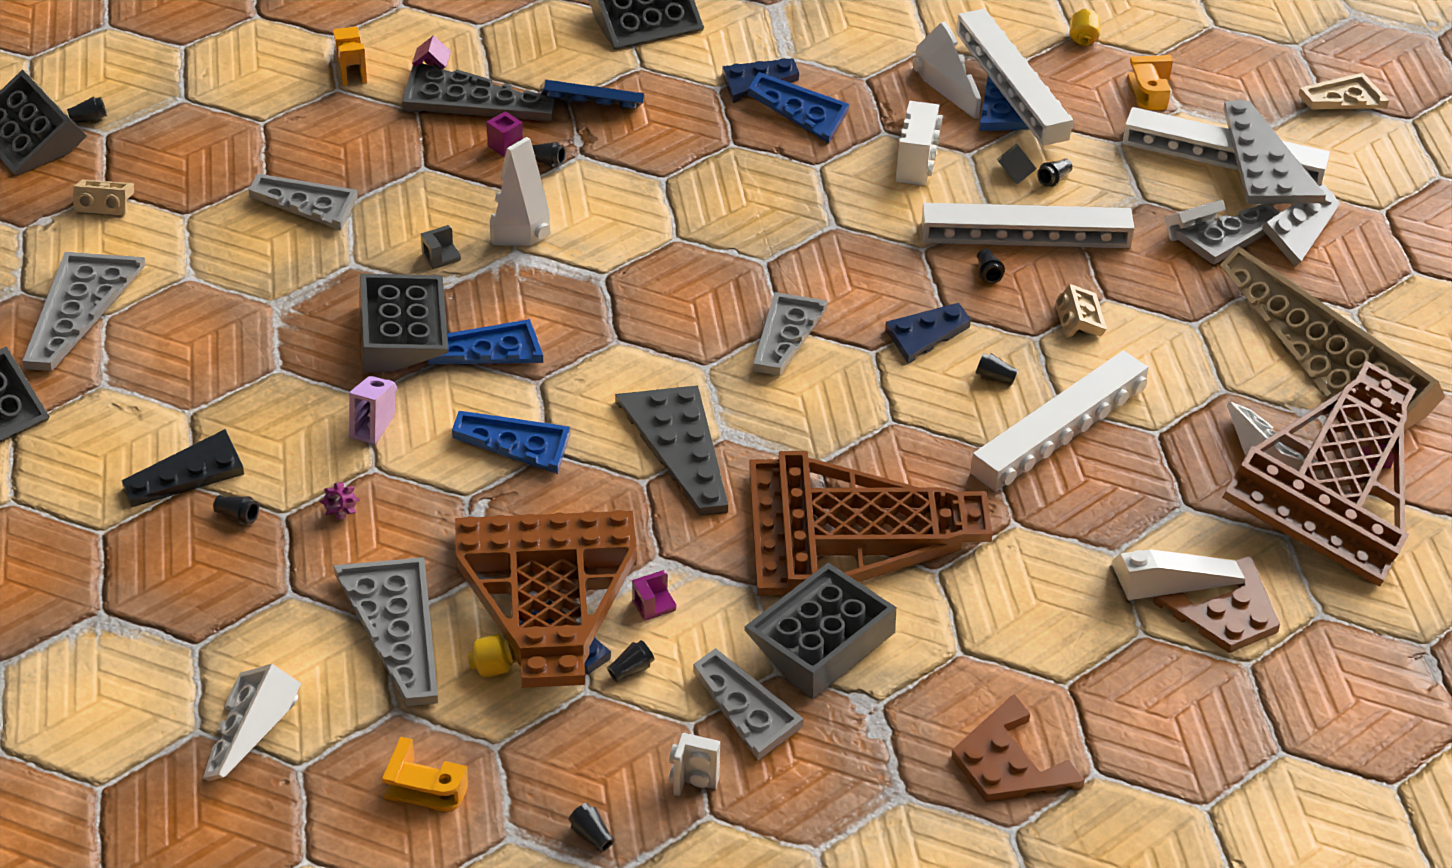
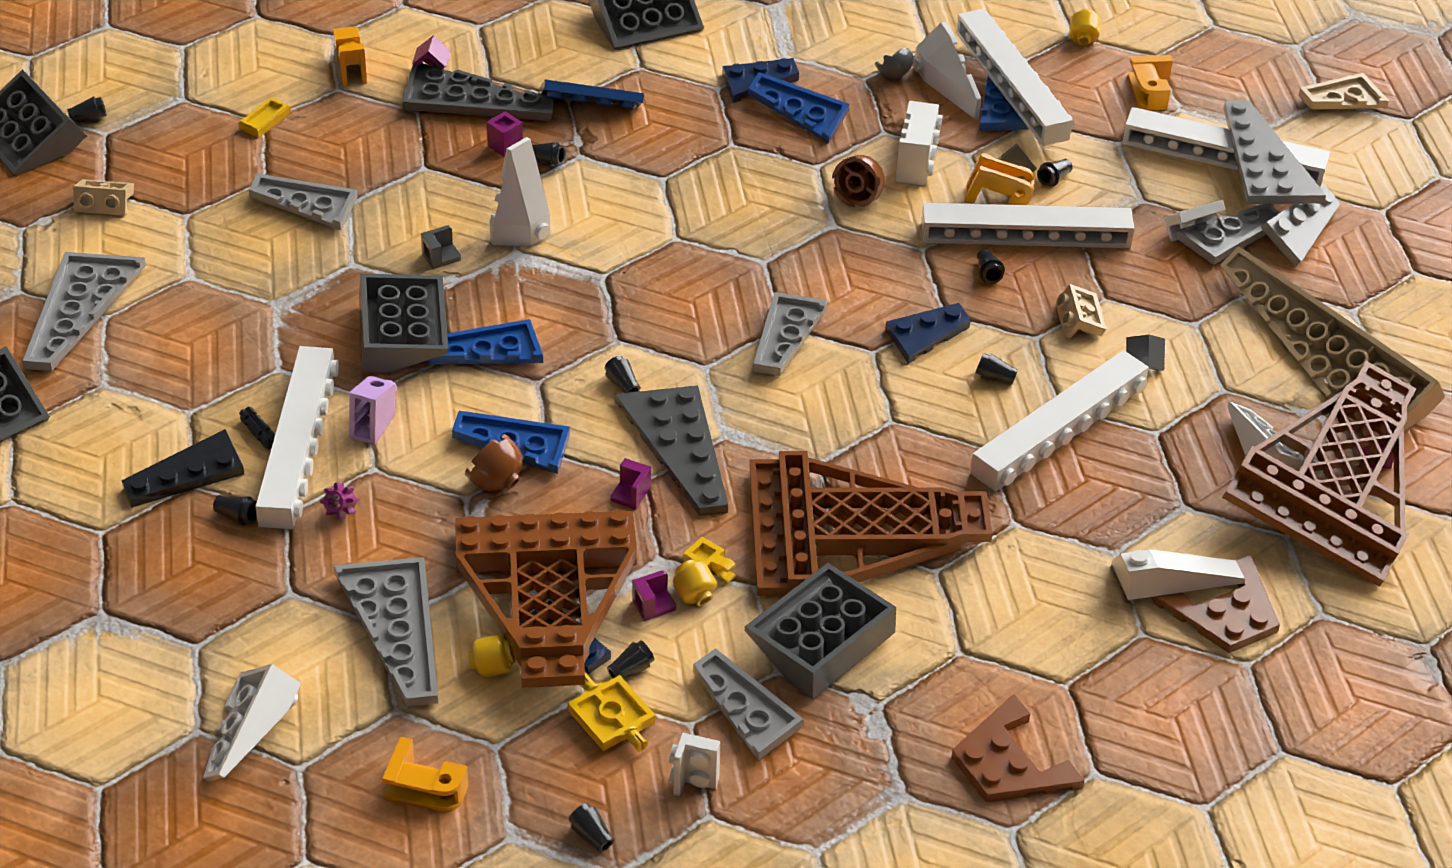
(257, 427): none -> black axle
(264, 117): none -> yellow tile
(296, 438): none -> white brick
(496, 465): none -> dark orange cylinder
(612, 713): none -> yellow plate
(621, 374): none -> black cone
(633, 484): none -> magenta panel
(694, 582): none -> yellow head
(713, 557): none -> yellow plate
(858, 180): none -> dark orange cylinder
(896, 66): none -> dark grey hair
(1001, 178): none -> light orange piece
(1148, 350): none -> dark grey panel

